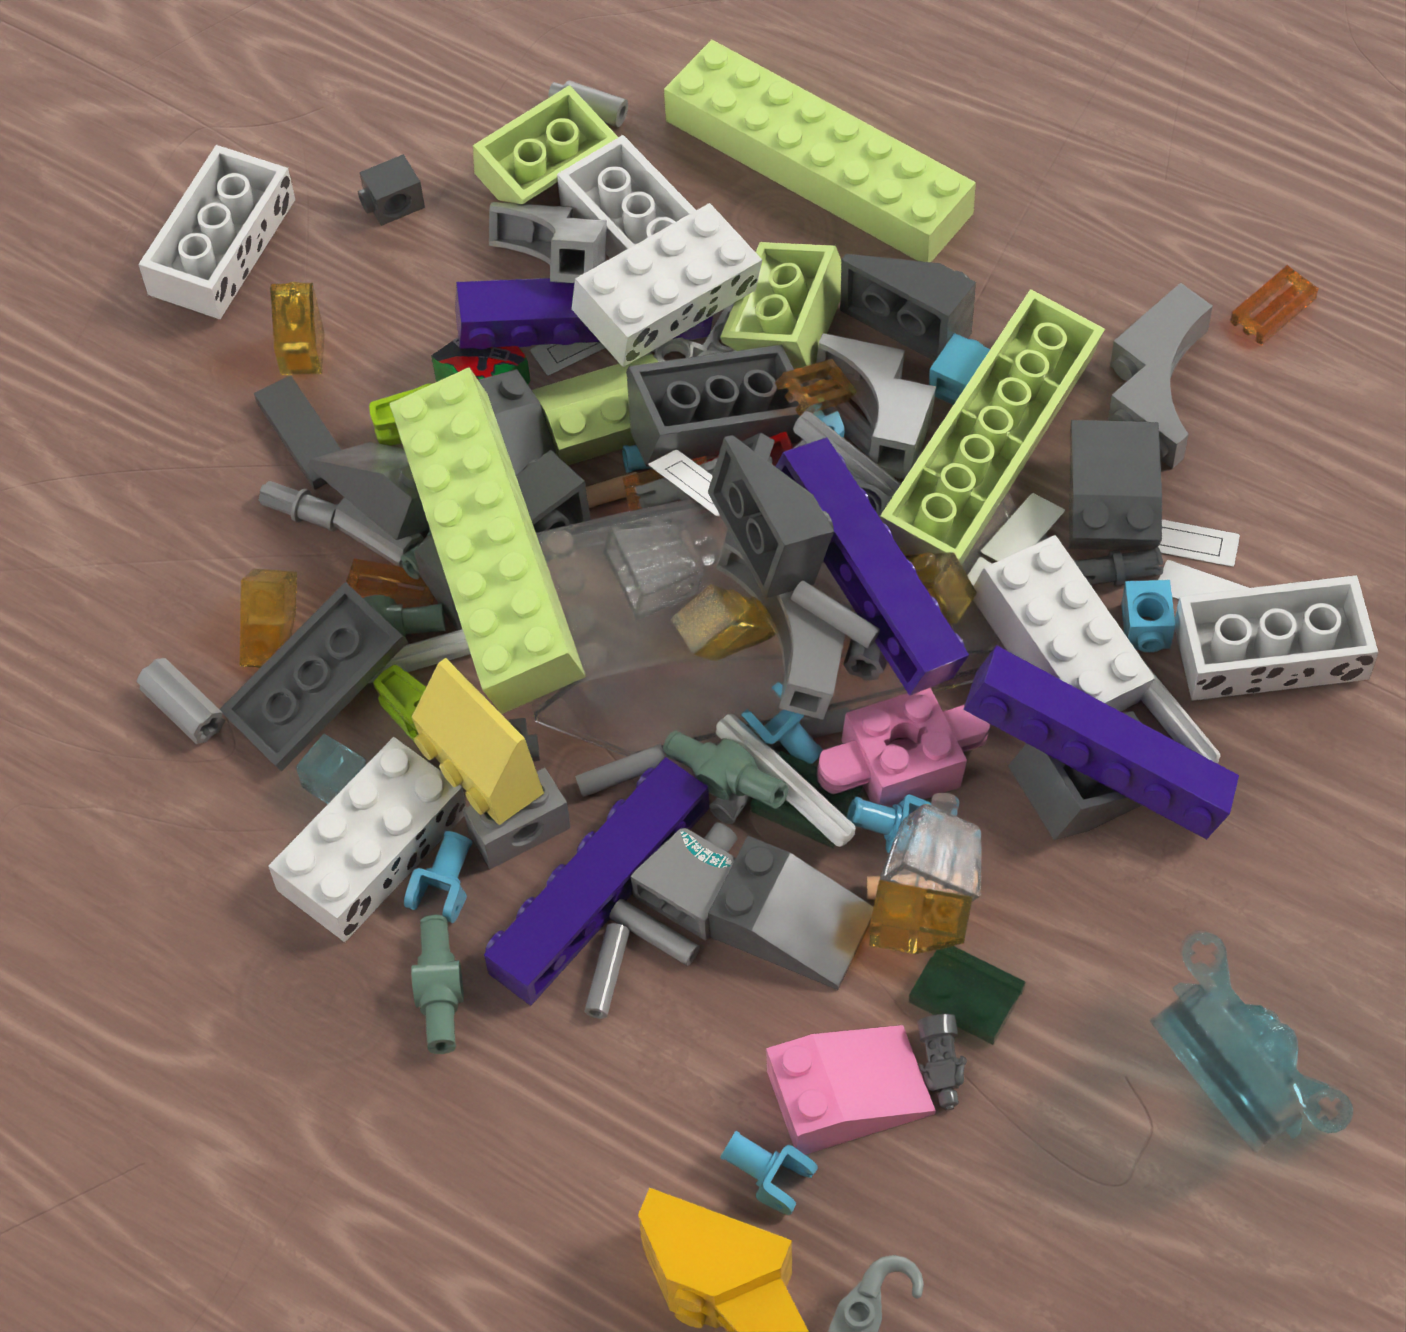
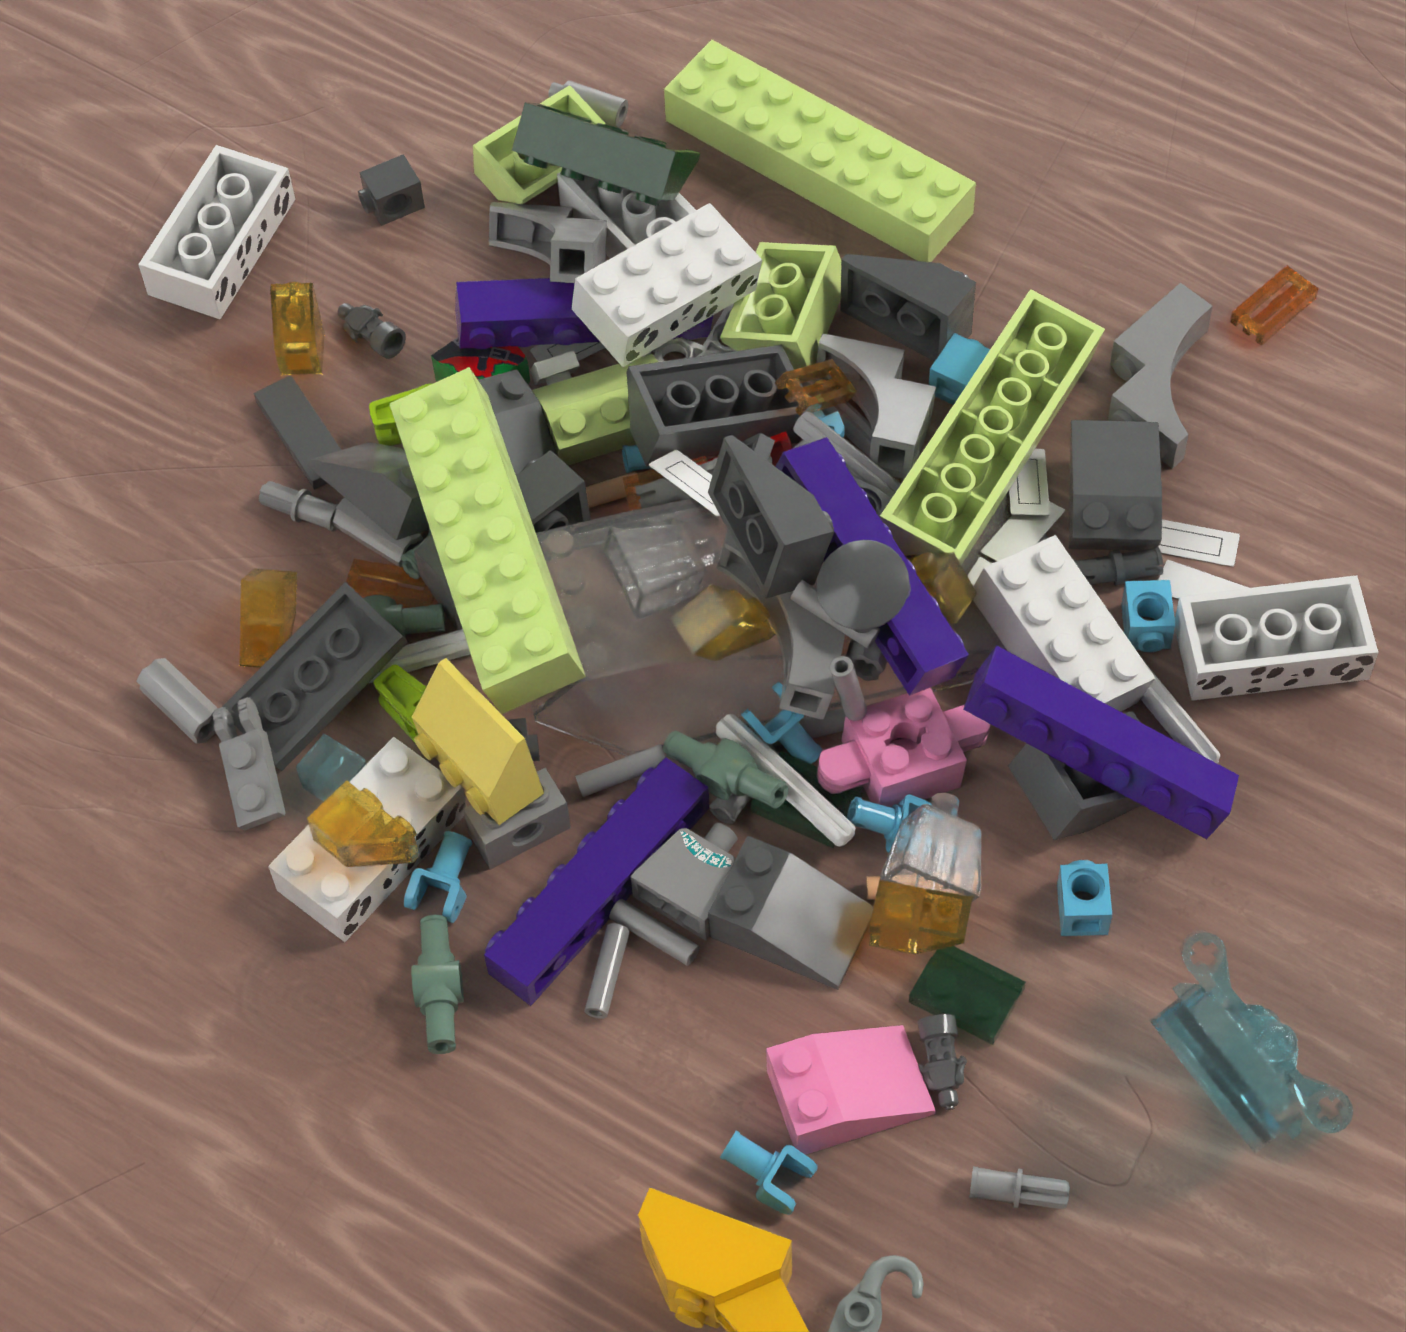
(248, 766): none -> light grey hinge
(359, 830): none -> clear yellow slope
(364, 322): none -> dark grey piece
(555, 368): none -> white plate
(602, 153): none -> wedge
(848, 688): none -> light grey piece
(863, 585): none -> dark grey dish
(1019, 1188): none -> light grey axle
(1030, 488): none -> white sticker
(1084, 916): none -> medium azure brick

